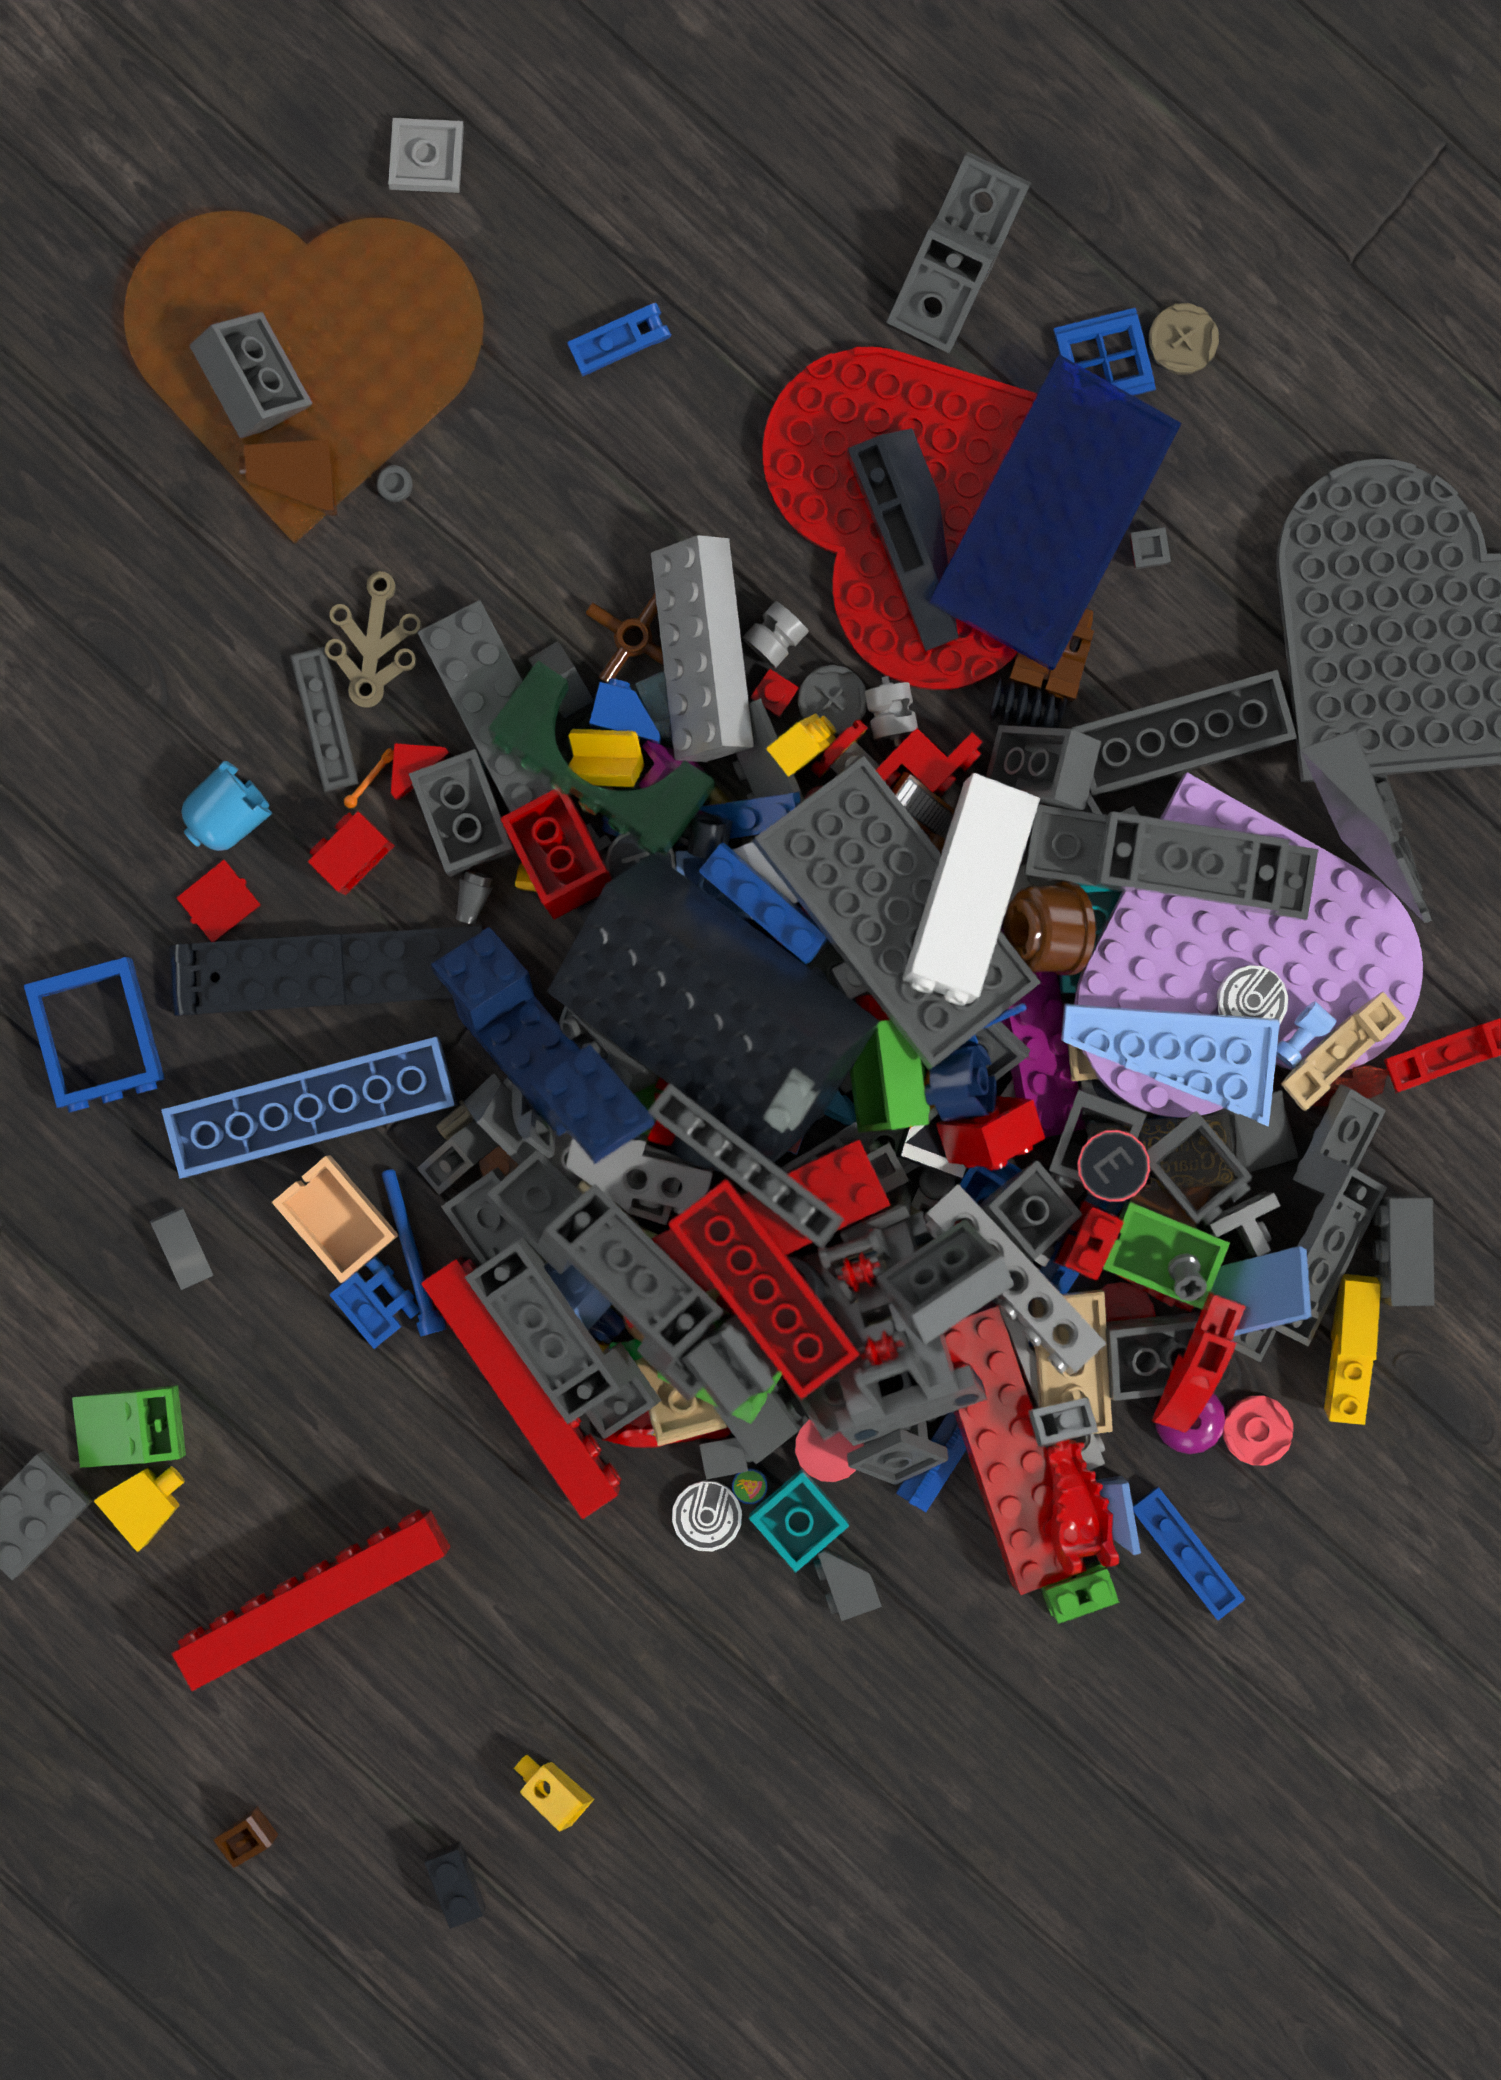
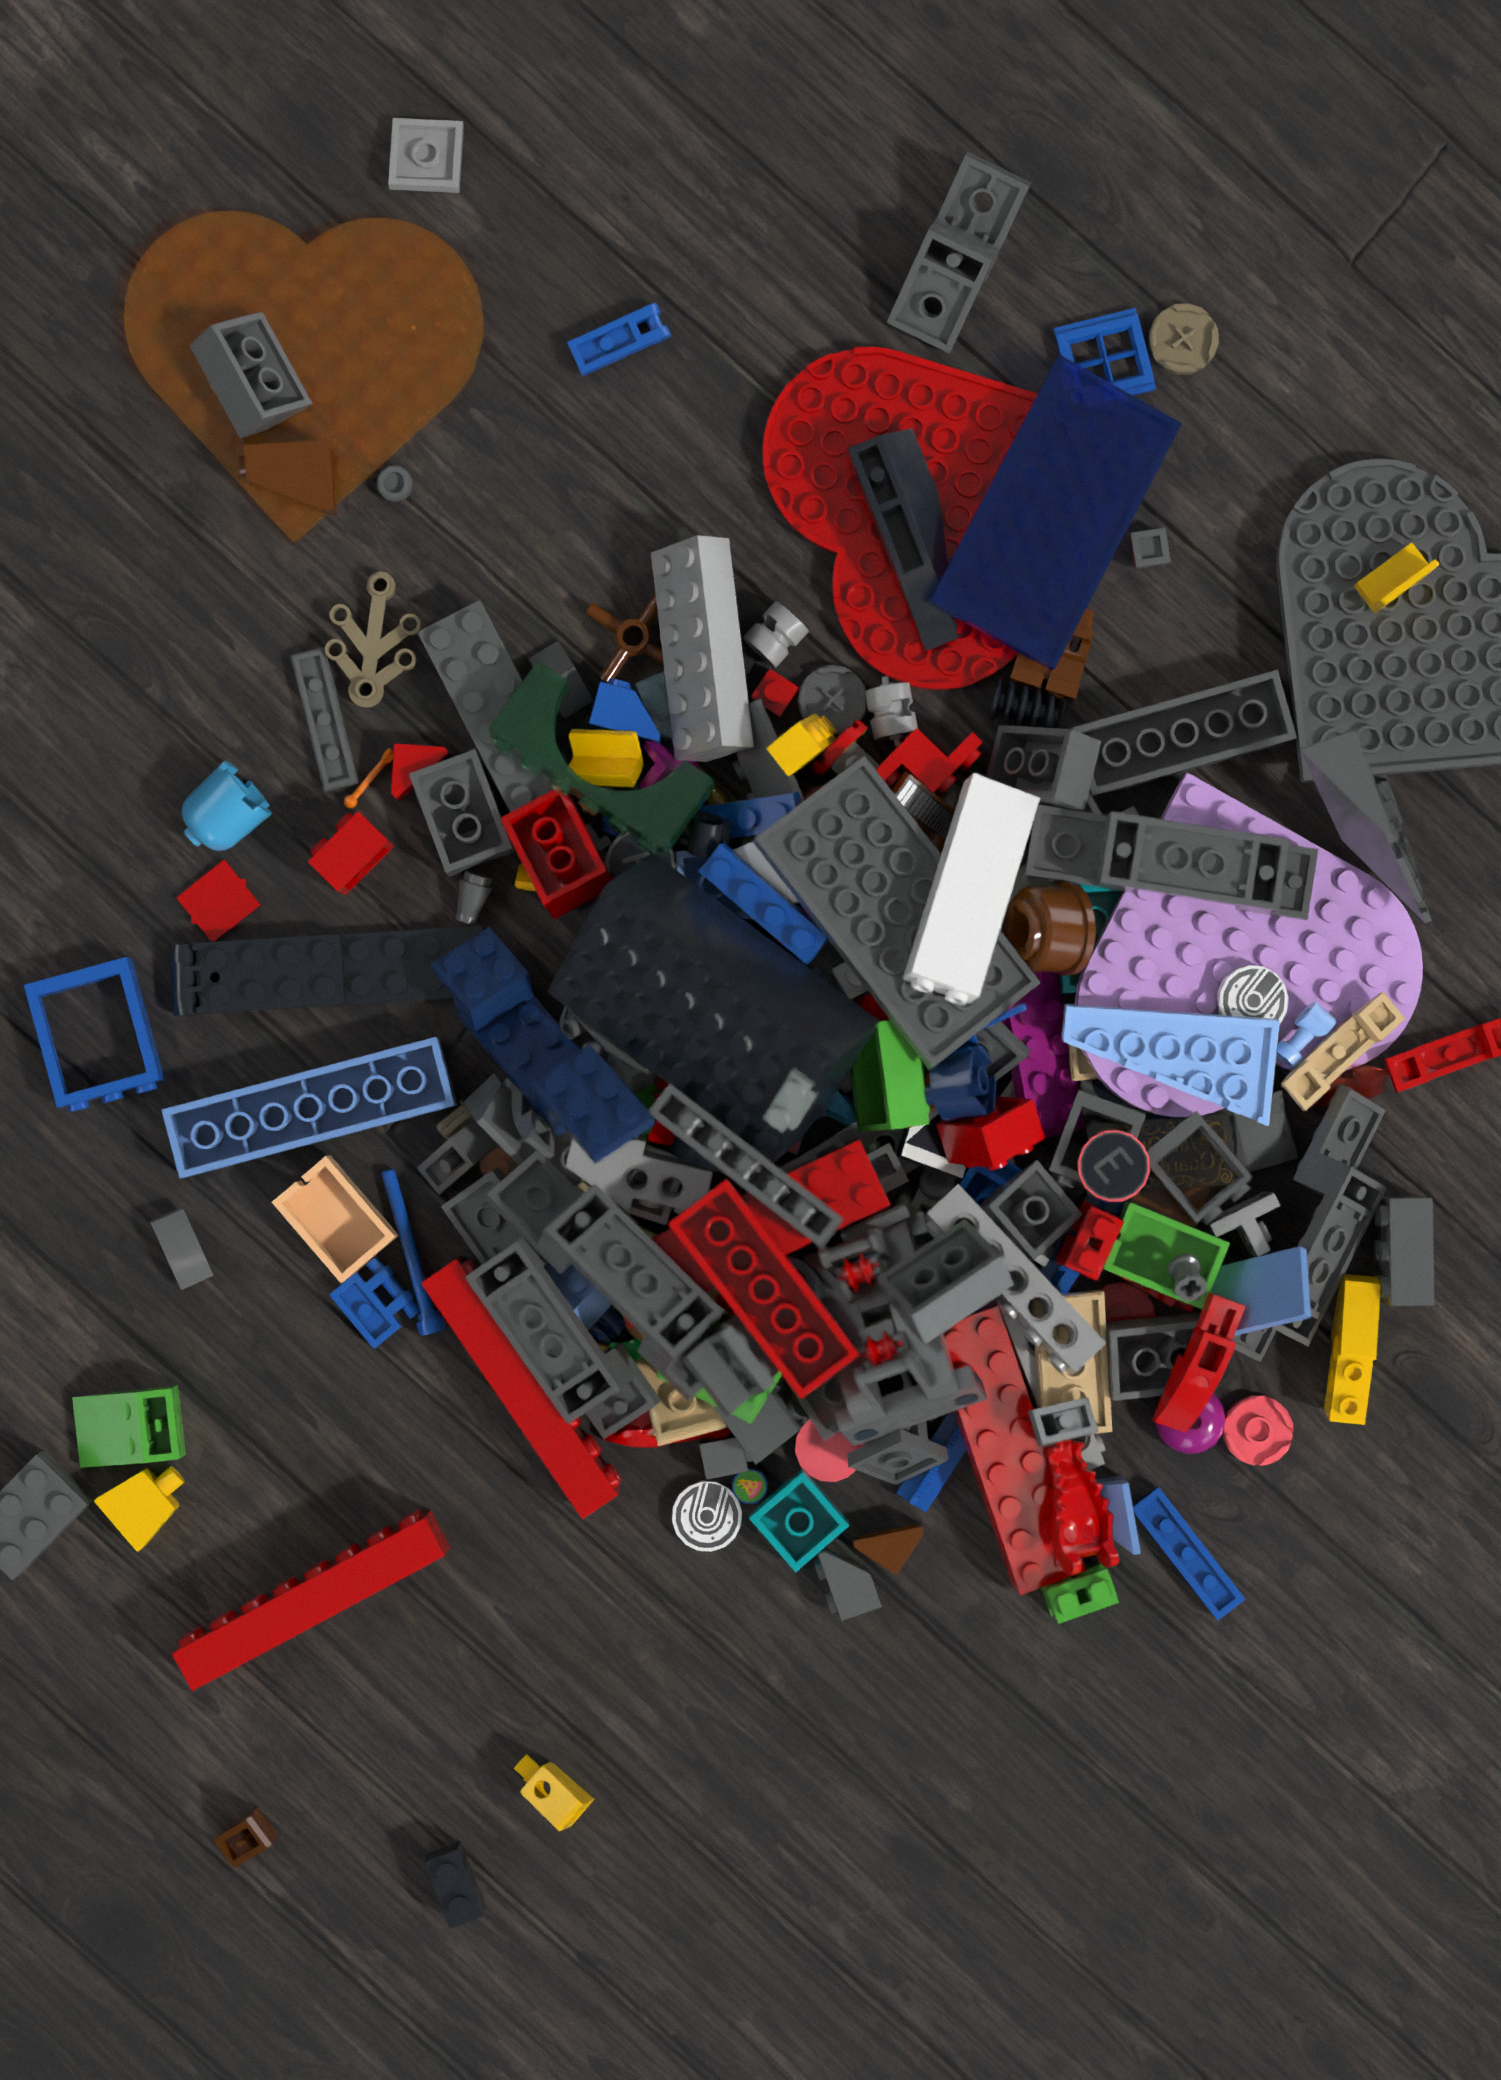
(890, 1546): none -> reddish brown slope
(1394, 577): none -> yellow panel

